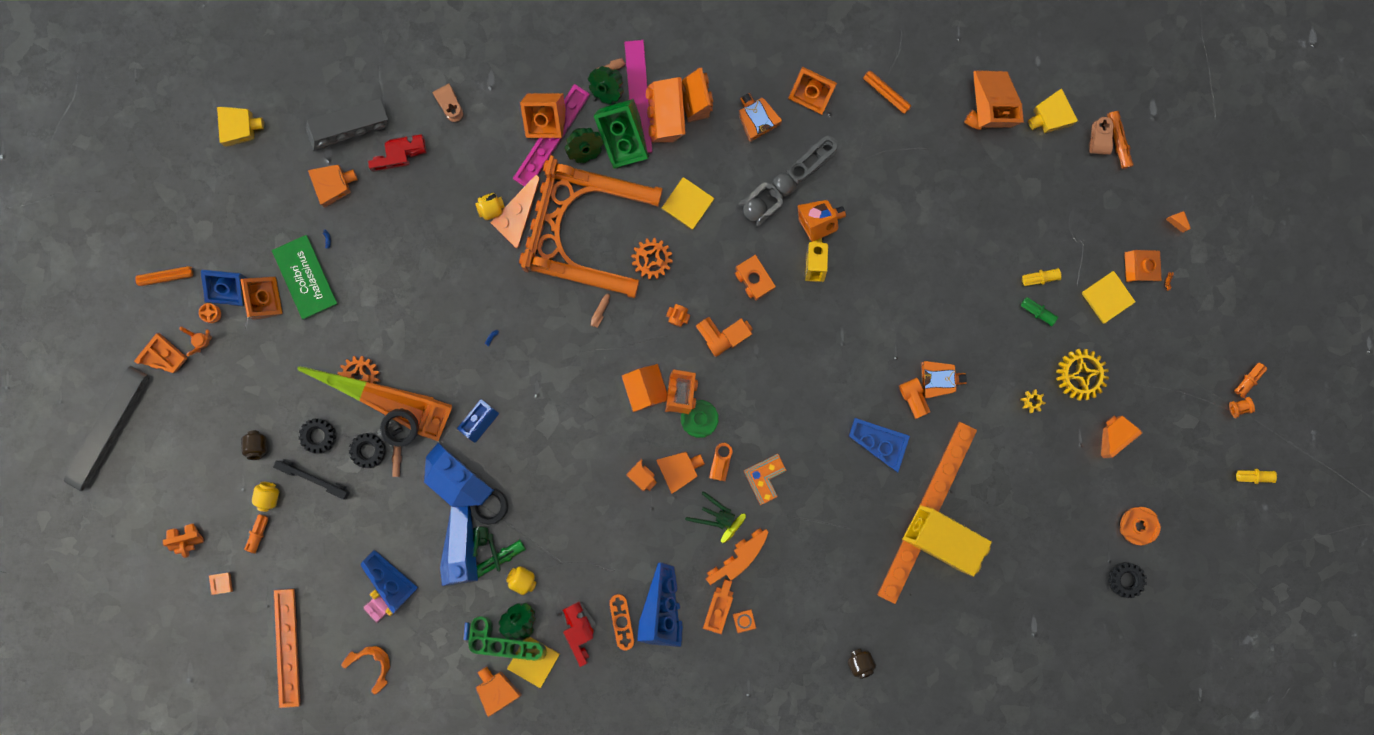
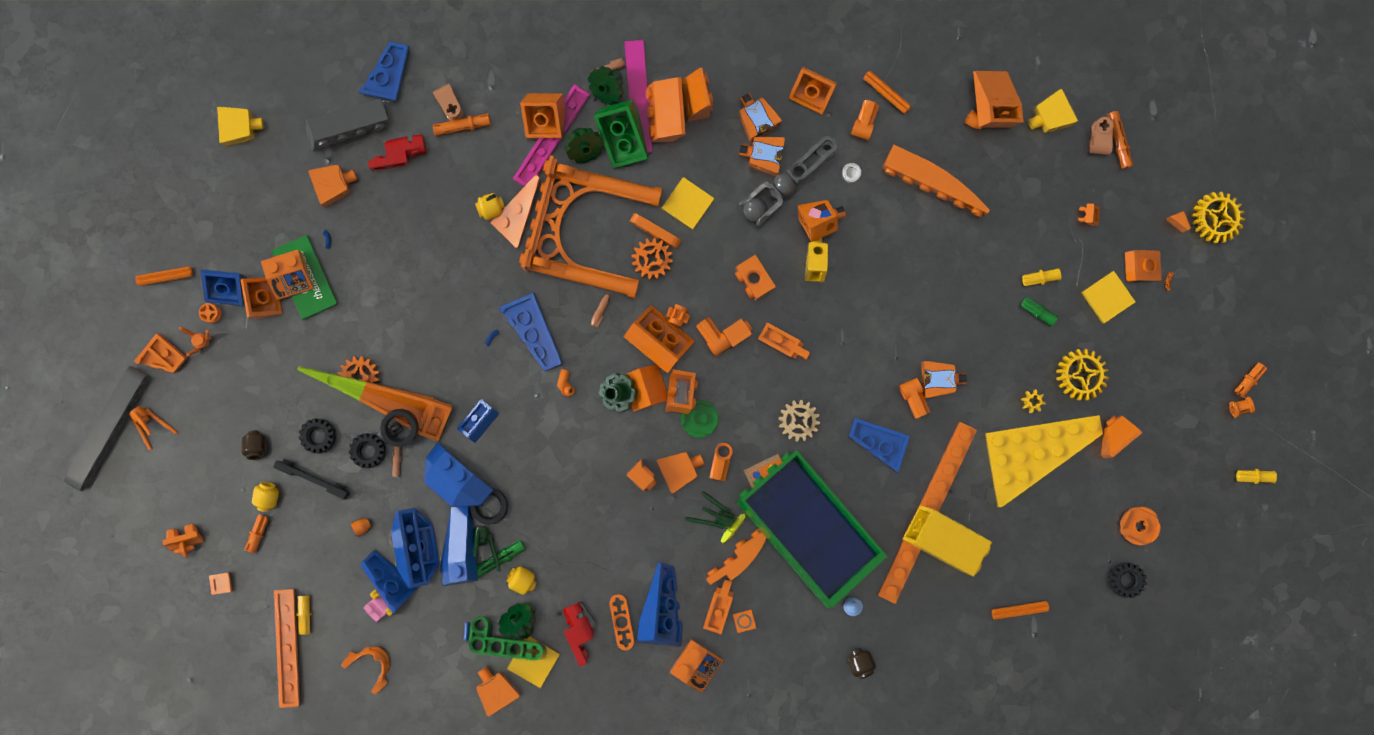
(140, 418): none -> orange plant
(287, 274): none -> orange slope
(303, 615): none -> yellow axle
(361, 526): none -> orange hose
(387, 75): none -> blue wing
(414, 547): none -> blue wedge
(470, 122): none -> orange pin
(533, 330): none -> blue wing
(563, 384): none -> orange arm
(618, 392): none -> dark green plant
(655, 231): none -> orange beam
(659, 339): none -> orange slope
(696, 665): none -> orange slope
(764, 154): none -> torso
(783, 342): none -> orange hinge
(791, 411): none -> tan gear
(811, 528): none -> clear blue window
(851, 172): none -> white tile
(853, 606): none -> light blue plate
(864, 124): none -> orange piece
(932, 178): none -> orange slope
(1020, 610): none -> orange axle
(1029, 453): none -> yellow wing
(1092, 214): none -> orange tile
(1203, 212): none -> yellow gear

